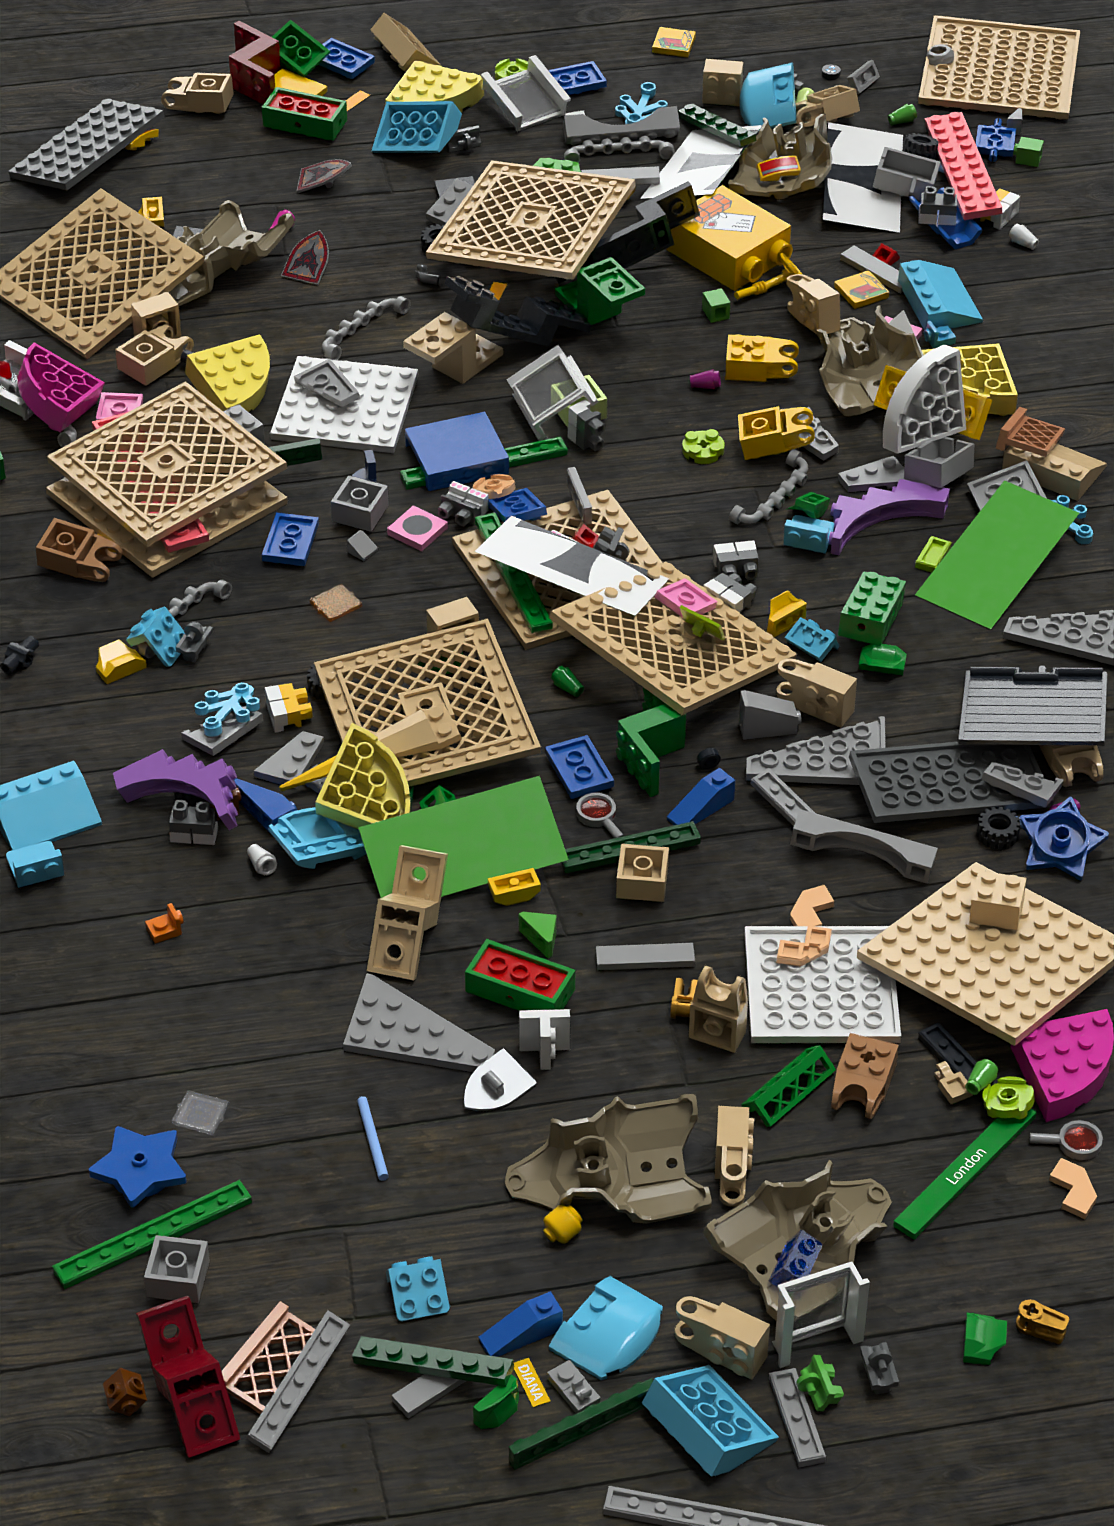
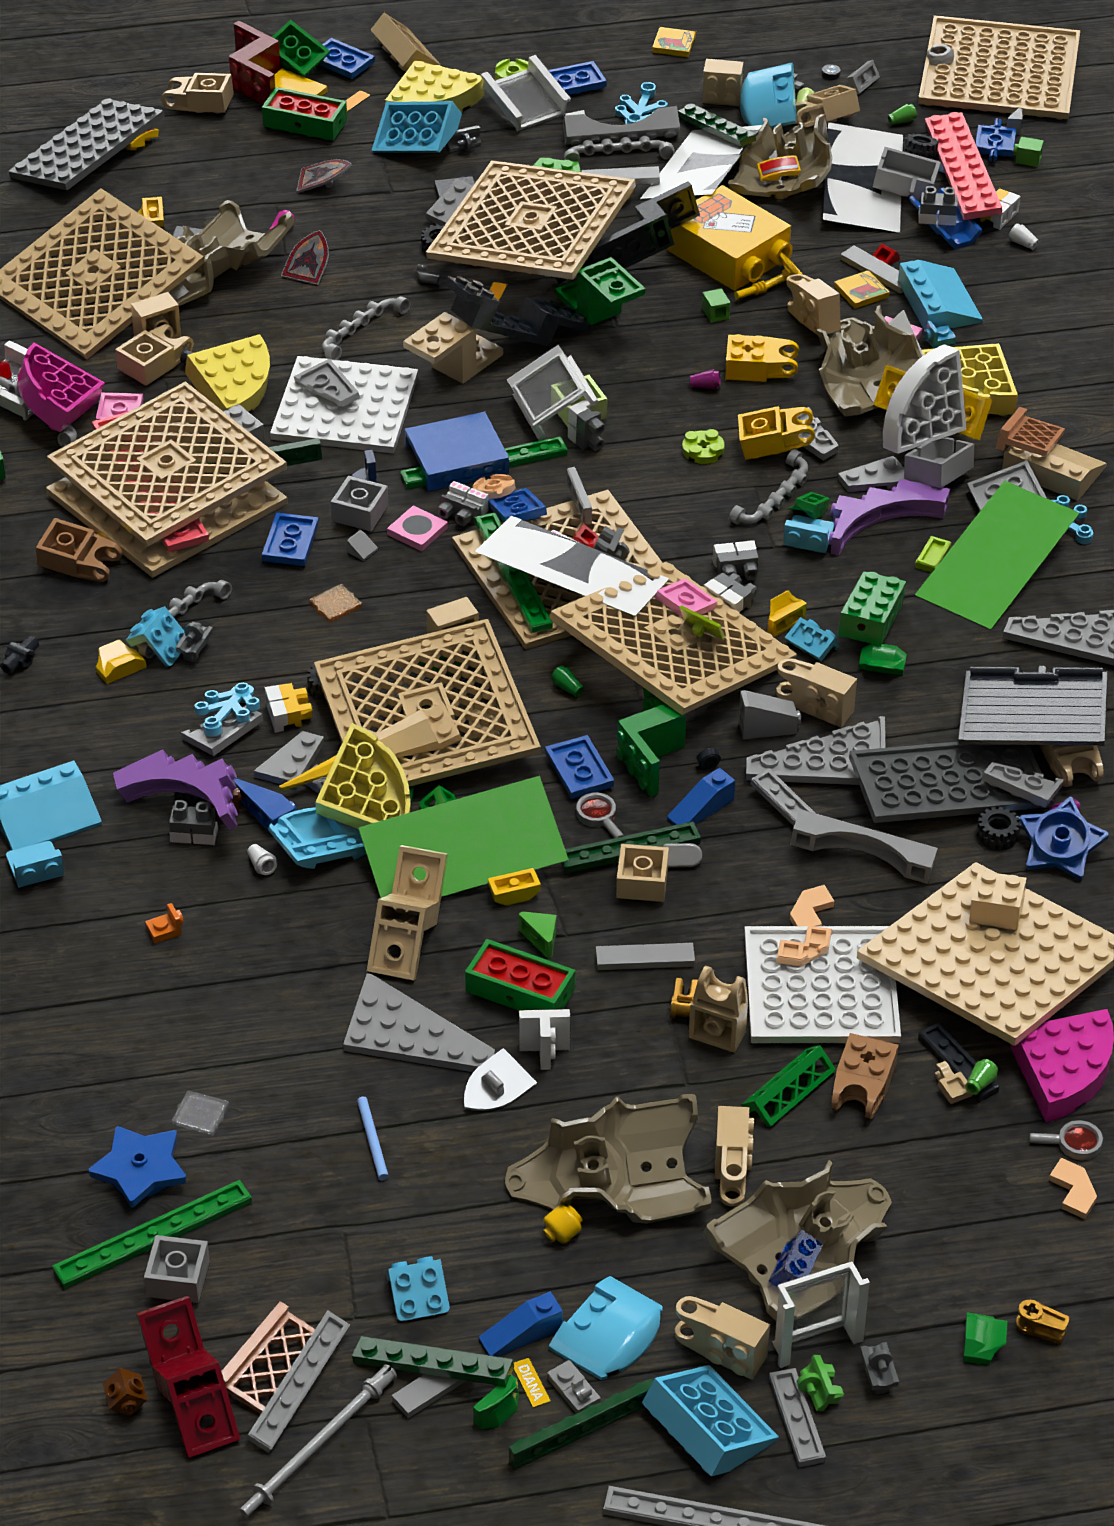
(371, 1389): none -> light grey bar
(683, 855): none -> light grey piece
(960, 1174): green tile -> none
(996, 1099): lime plate -> none

